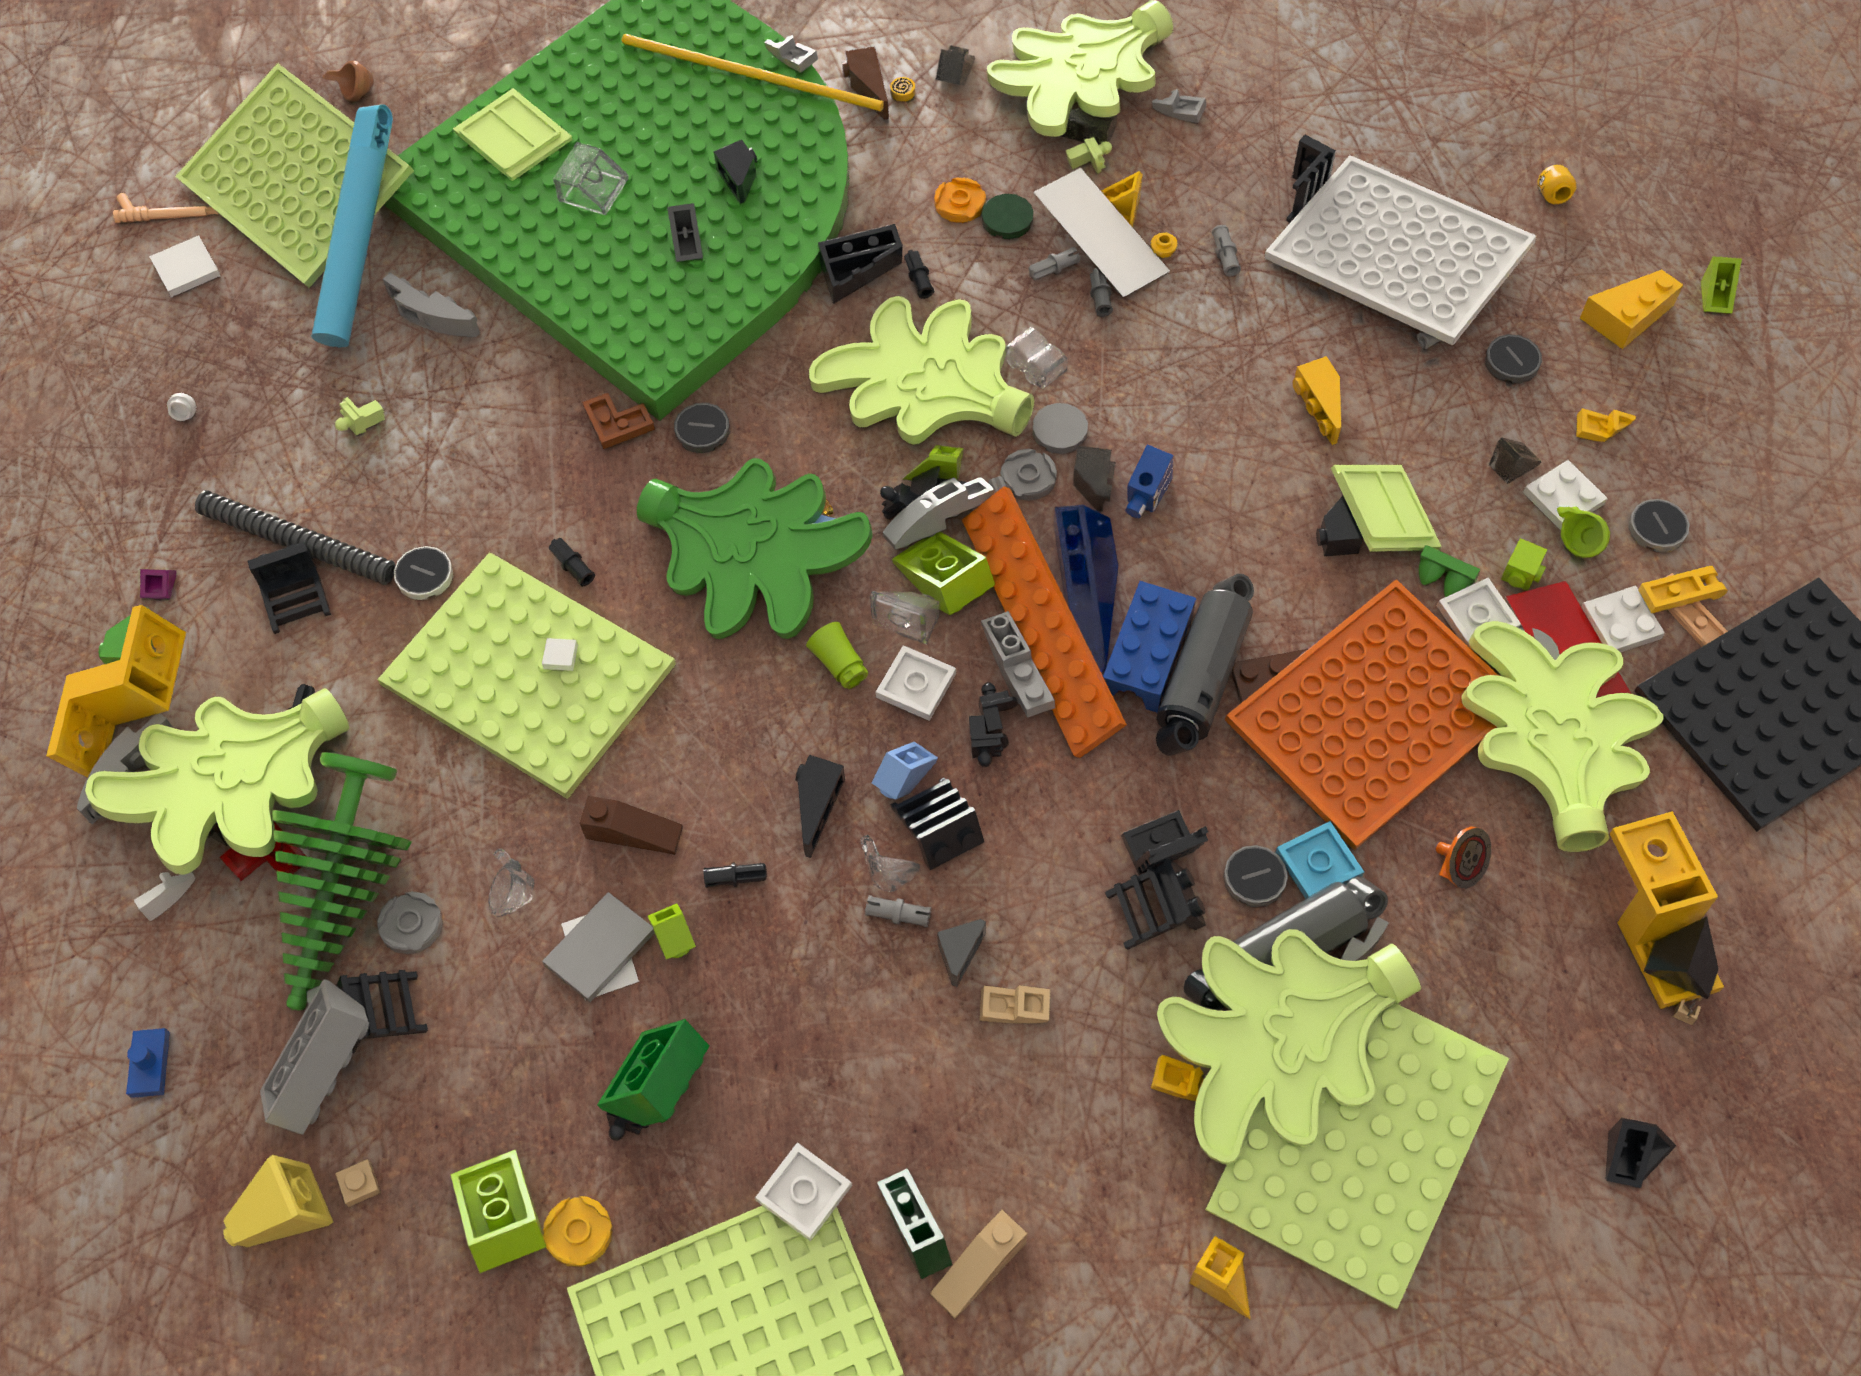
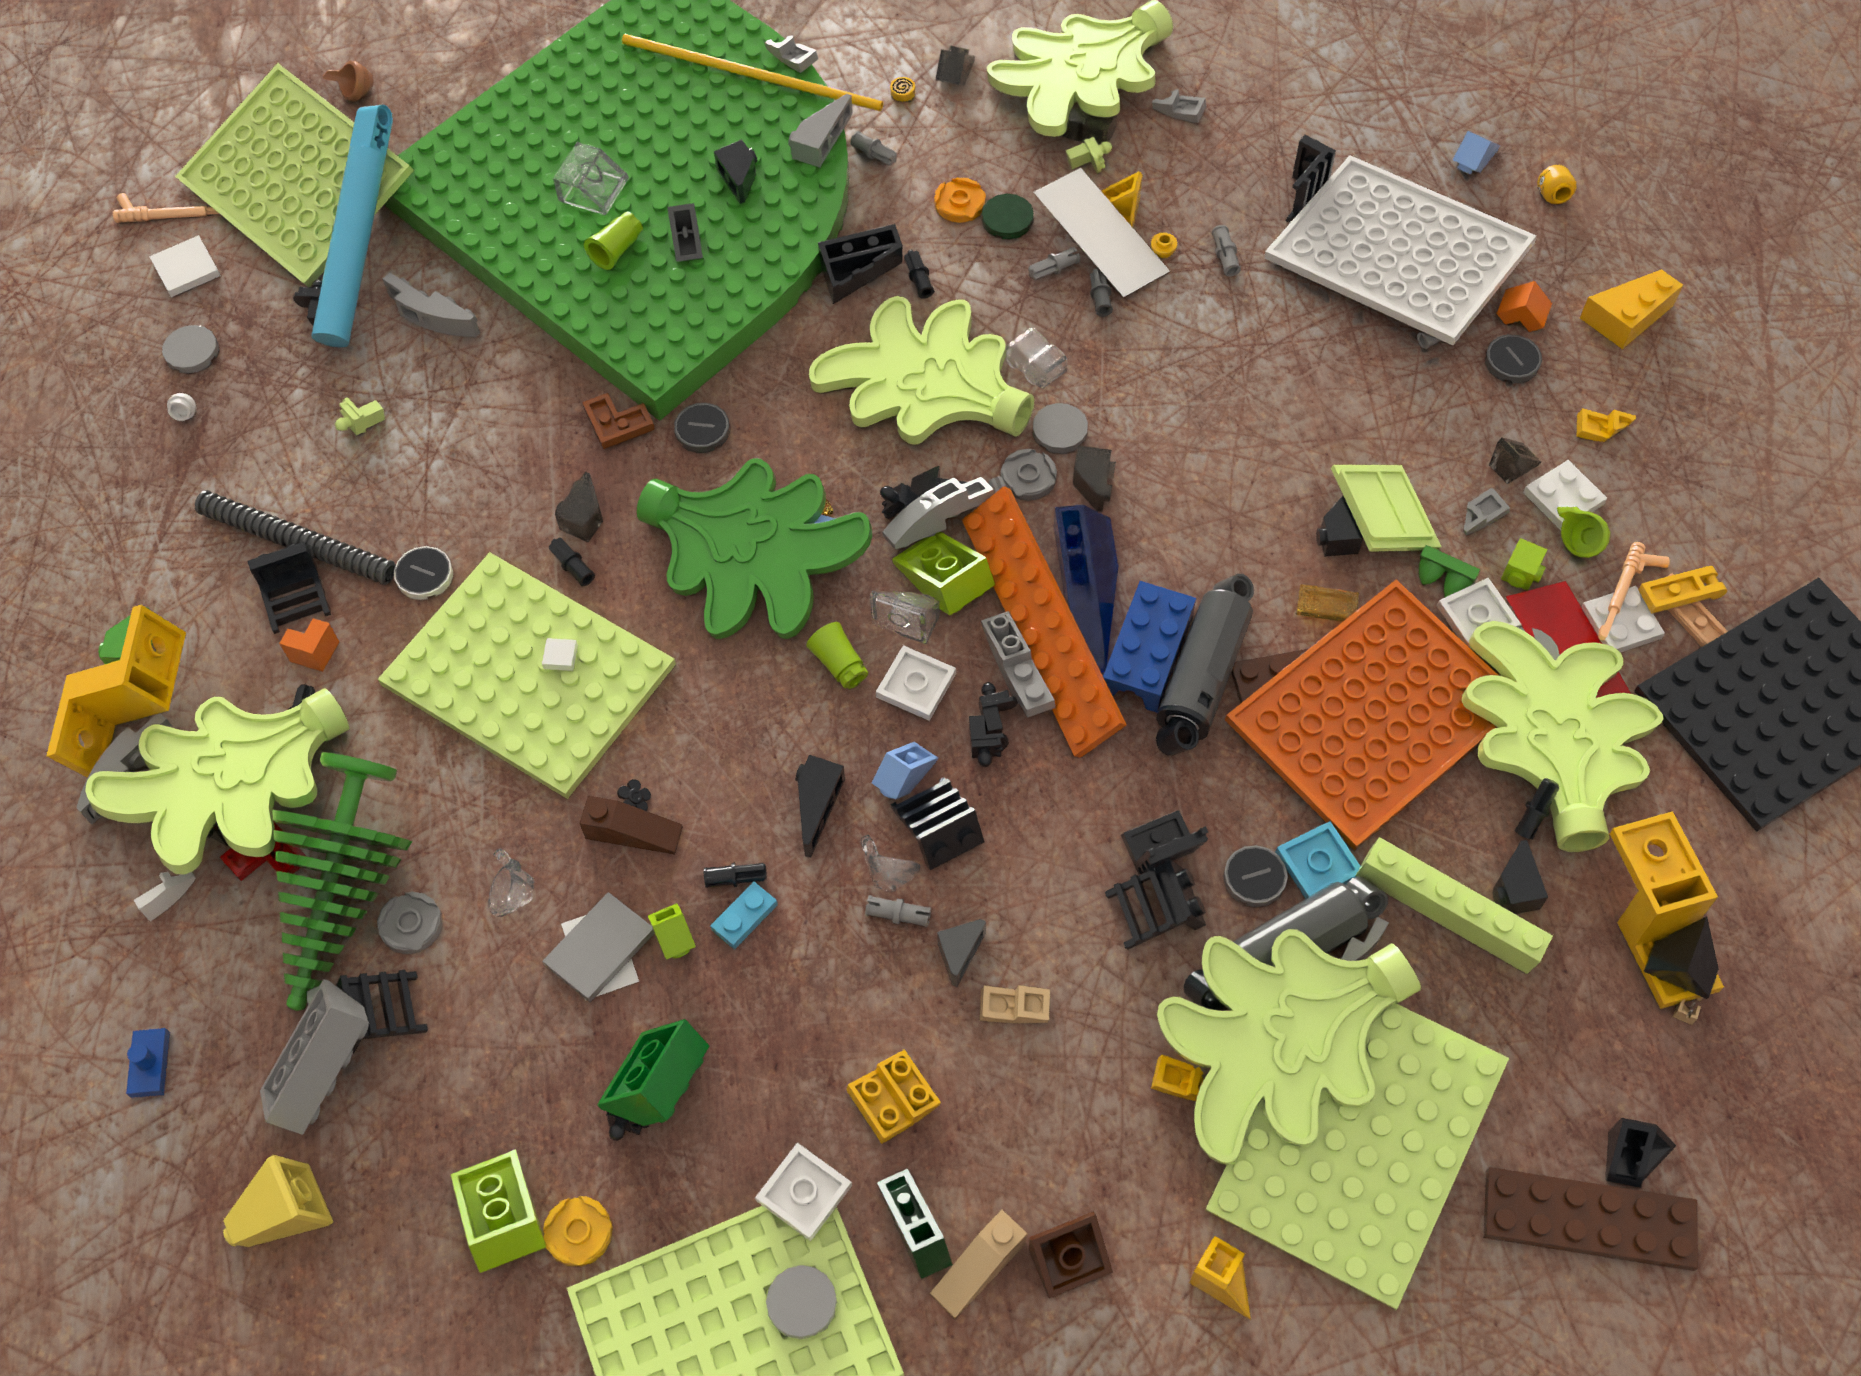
(156, 583): magenta slope -> none
(190, 349): none -> light grey tile
(308, 298): none -> black piece
(310, 648): none -> orange piece
(358, 1183): tan plate -> none
(512, 134): yellowish green piece -> none
(580, 510): none -> clear smoke slope
(613, 240): none -> lime plant
(633, 794): none -> black plant
(744, 915): none -> medium azure plate
(801, 1302): none -> light grey tile
(820, 131): none -> light grey slope
(865, 76): reddish brown slope -> none
(873, 148): none -> light grey axle
(893, 1096): none -> yellow slope
(944, 456): lime slope -> none
(1070, 1254): none -> reddish brown slope
(1149, 481): blue torso -> none
(1320, 390): yellow slope -> none
(1326, 603): none -> clear yellow plate
(1455, 906): none -> yellowish green brick
(1466, 857): shield -> none
(1474, 153): none -> light blue slope
(1484, 511): none -> light grey slope
(1520, 883): none -> black slope
(1525, 304): none -> orange piece
(1537, 809): none -> black axle
(1591, 1219): none -> reddish brown plate
(1633, 564): none -> light nougat piece
(1659, 525): black tile -> none
(1720, 284): lime slope -> none

